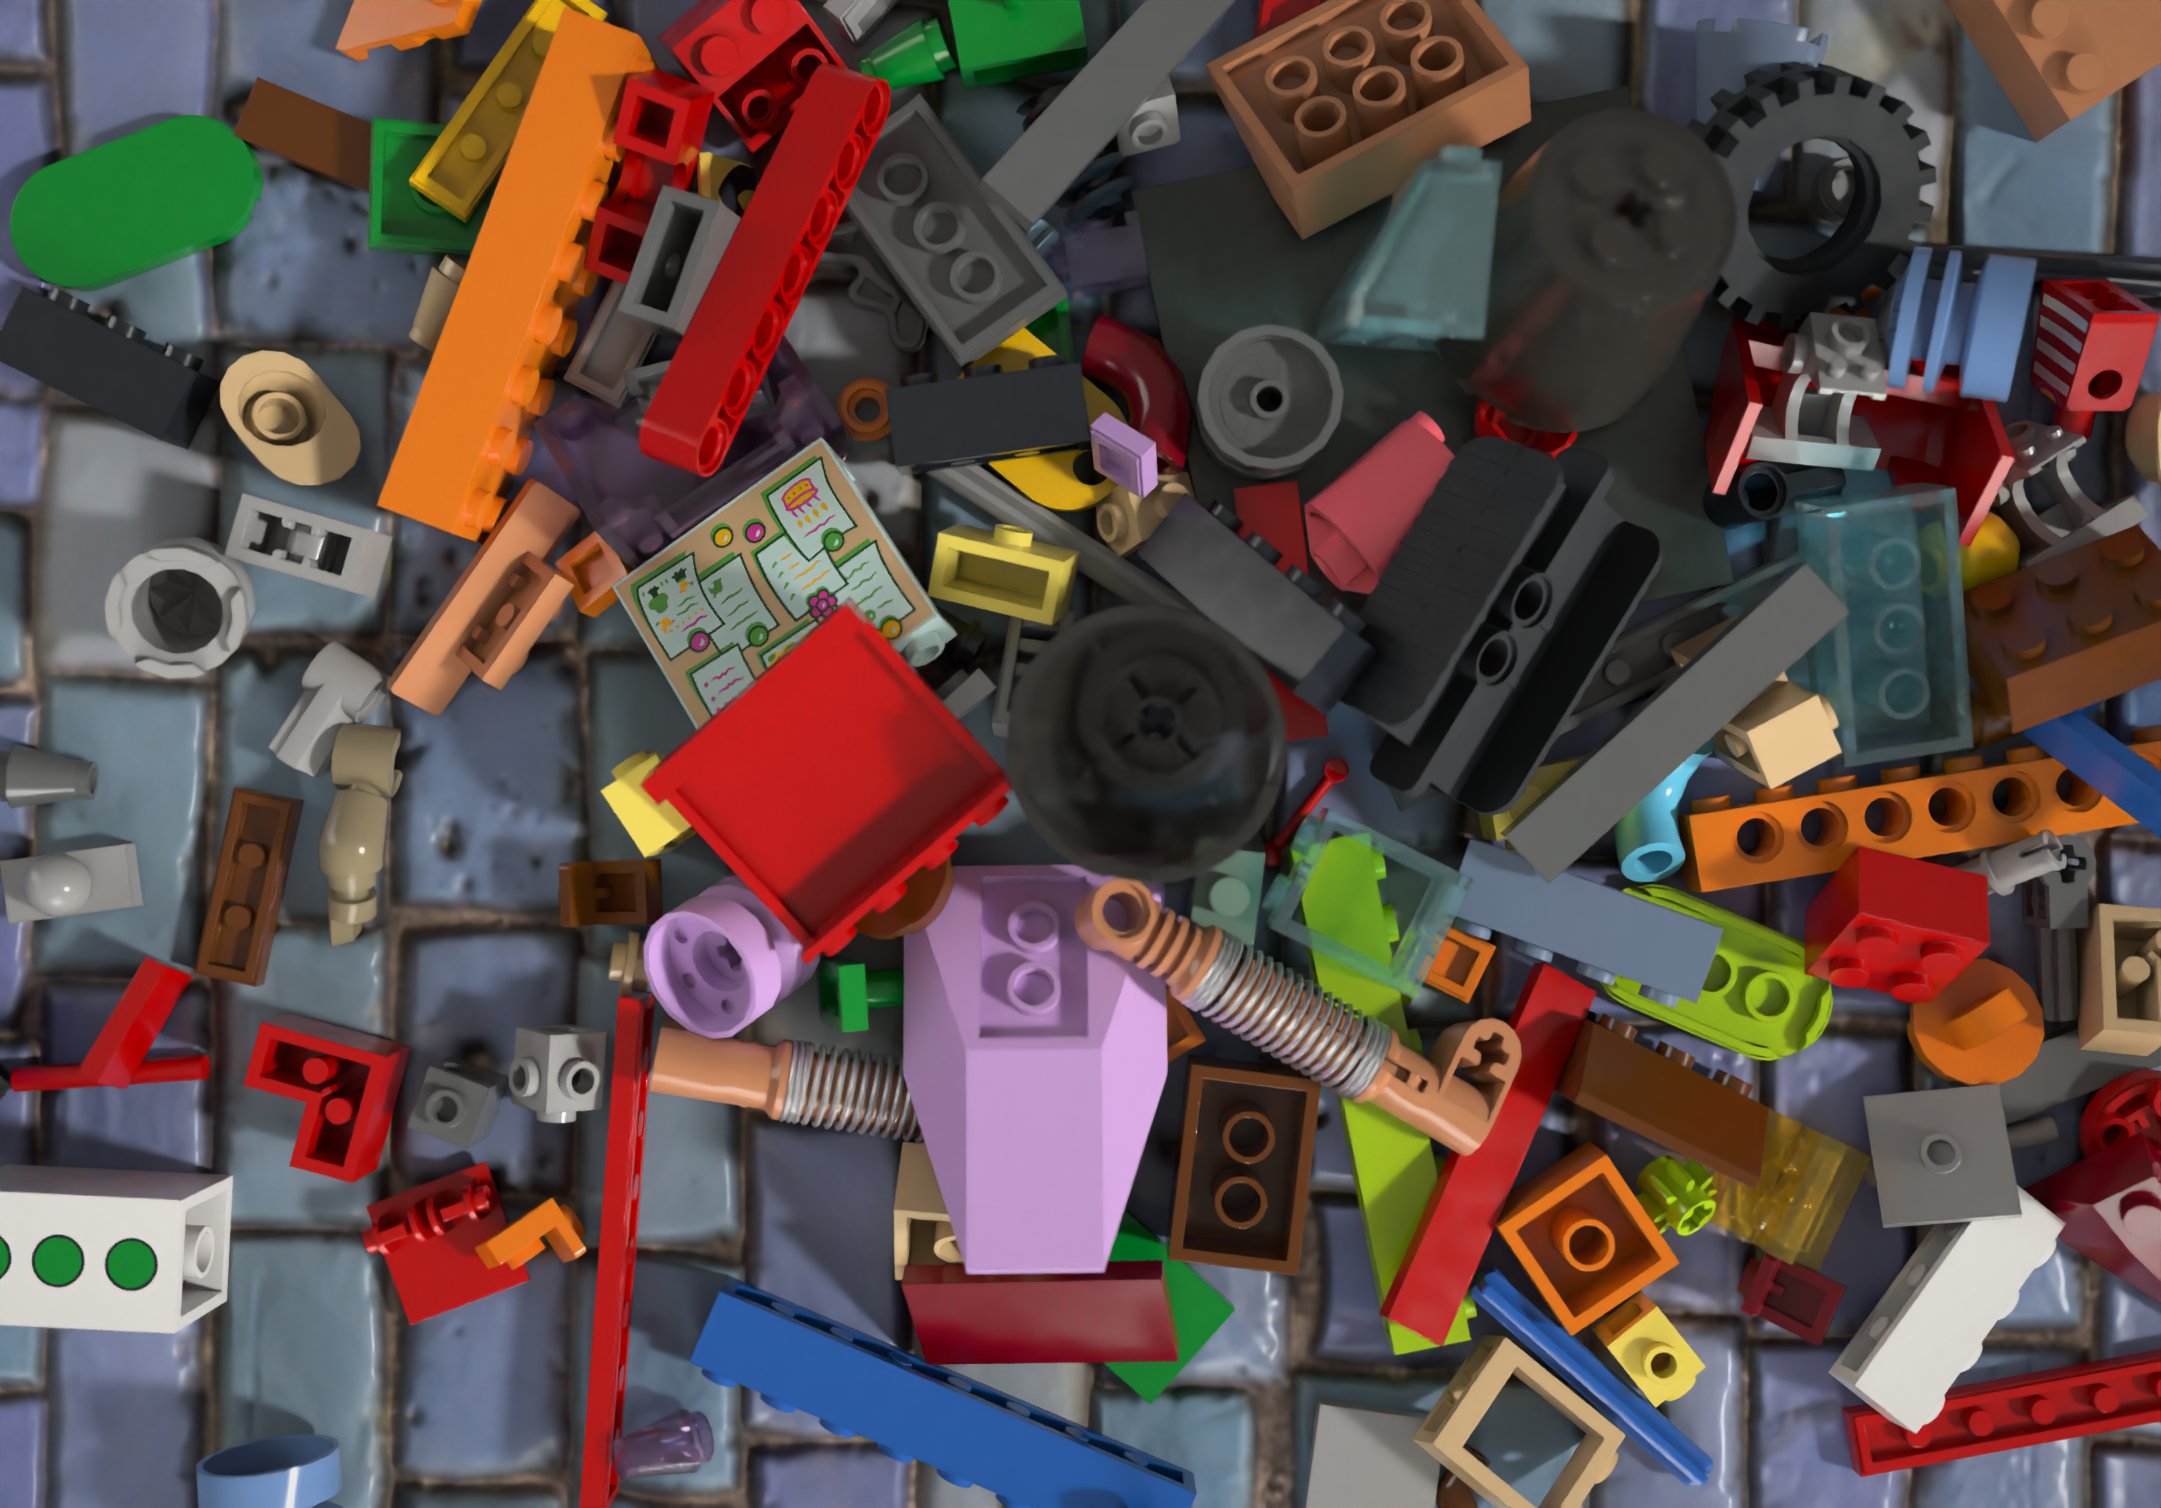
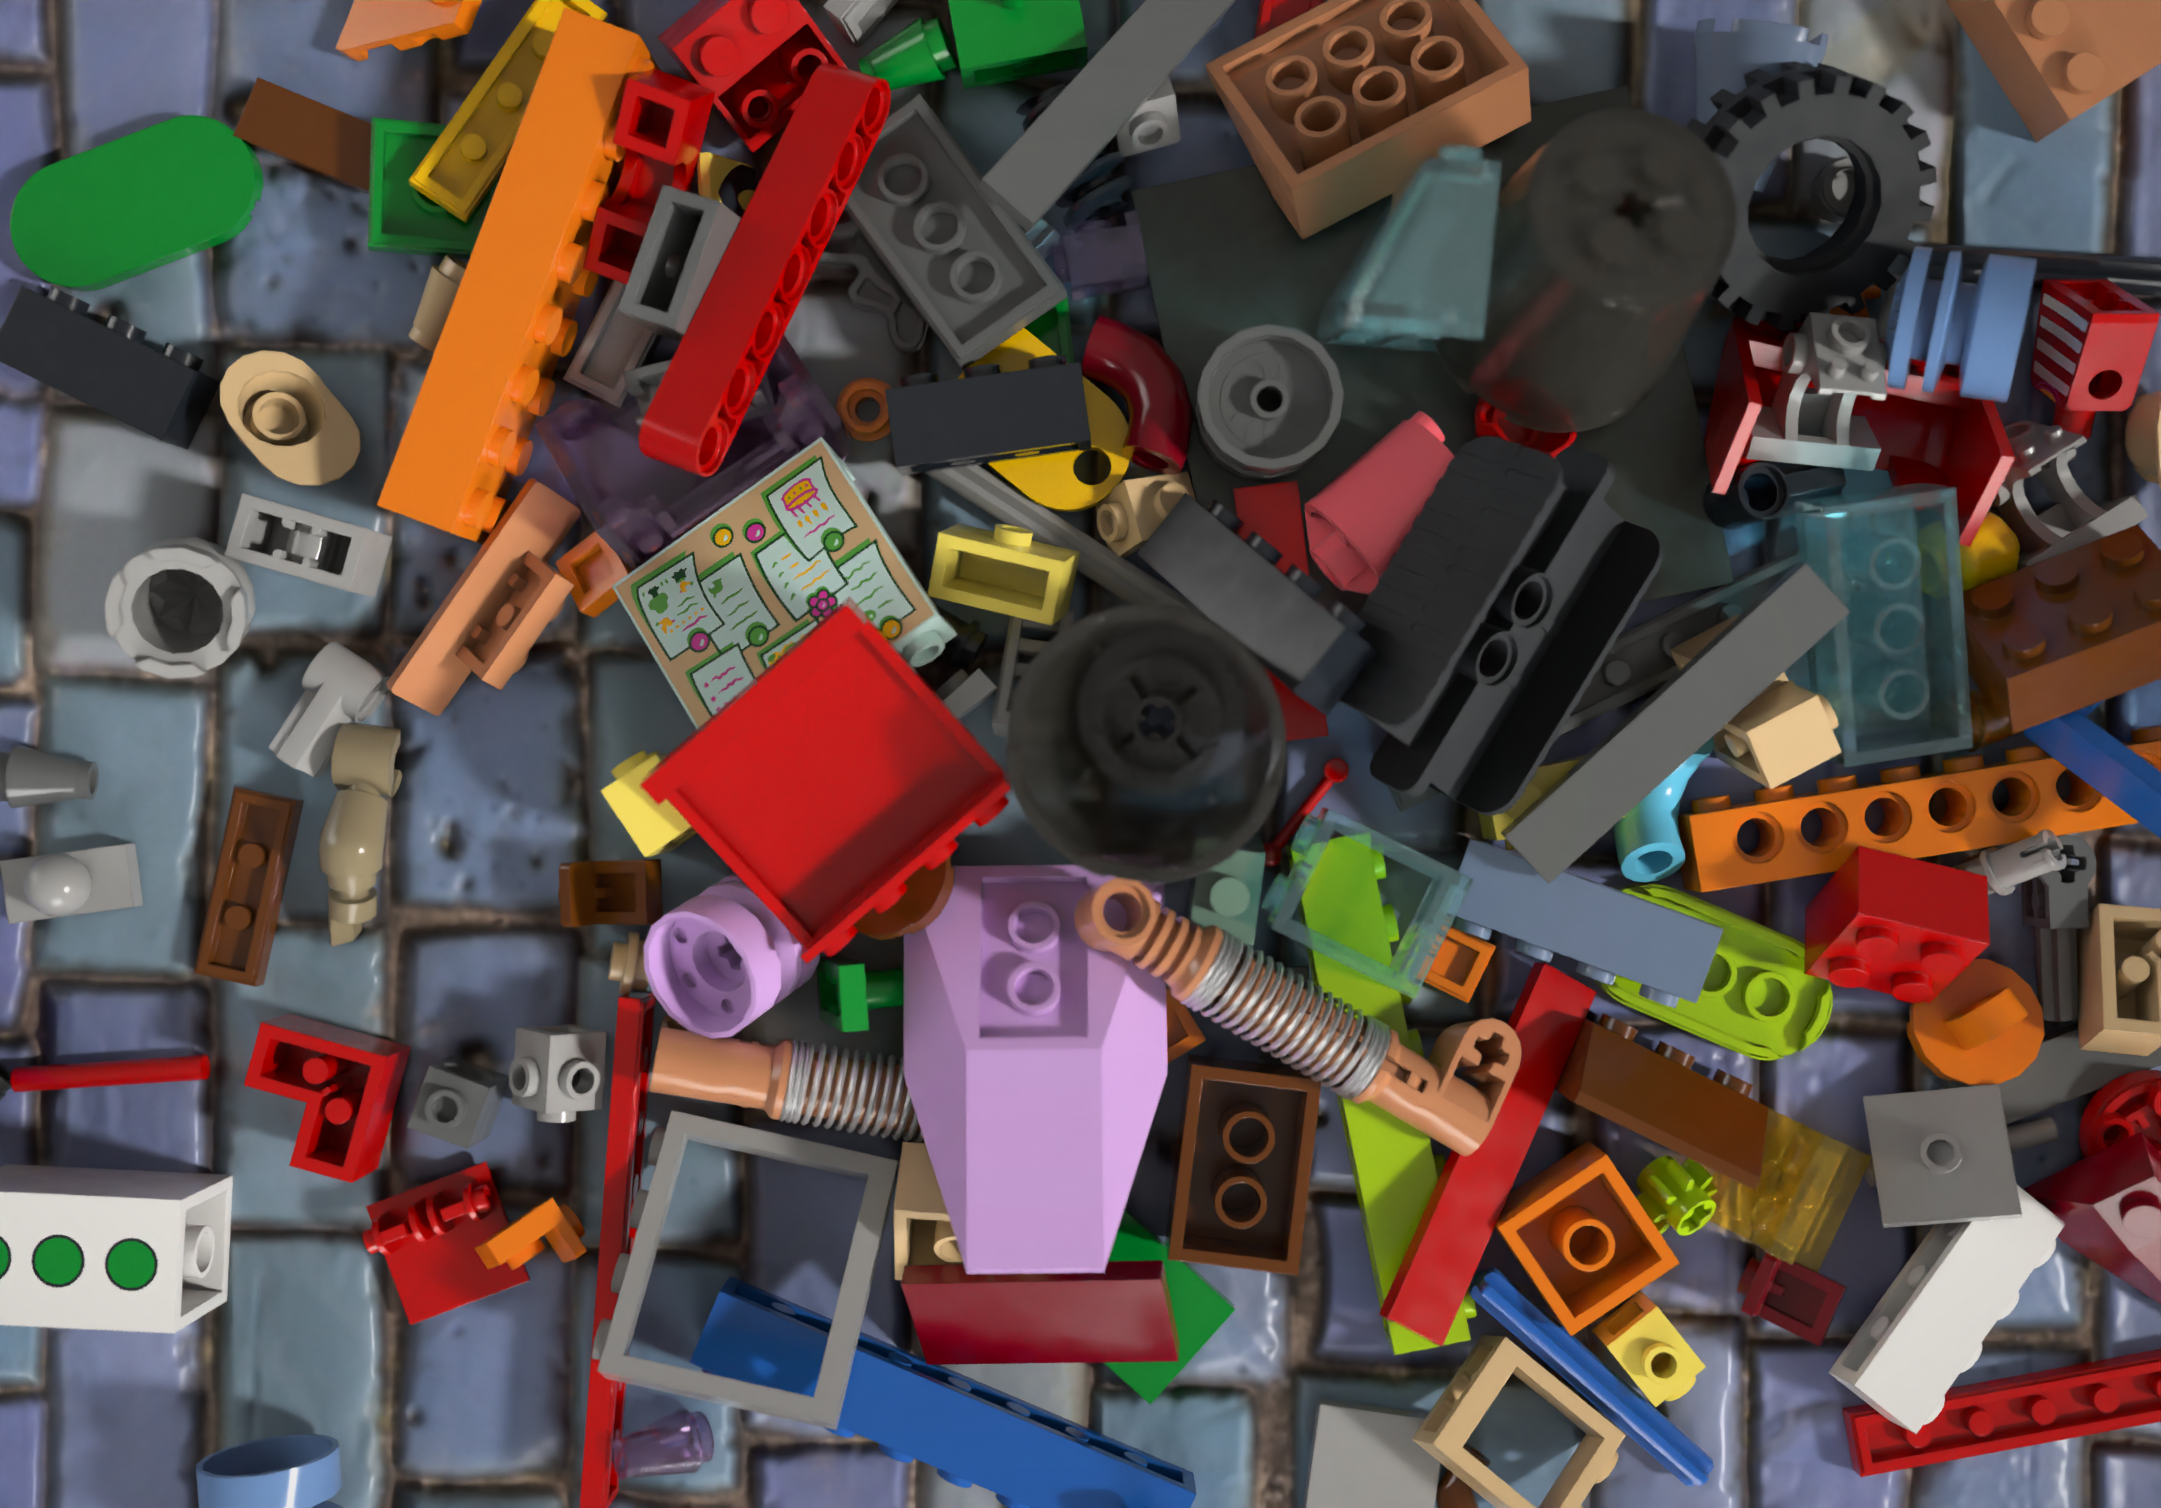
(134, 1023): red tile -> none
(649, 1216): none -> light grey window
(1124, 455): lavender tile -> none

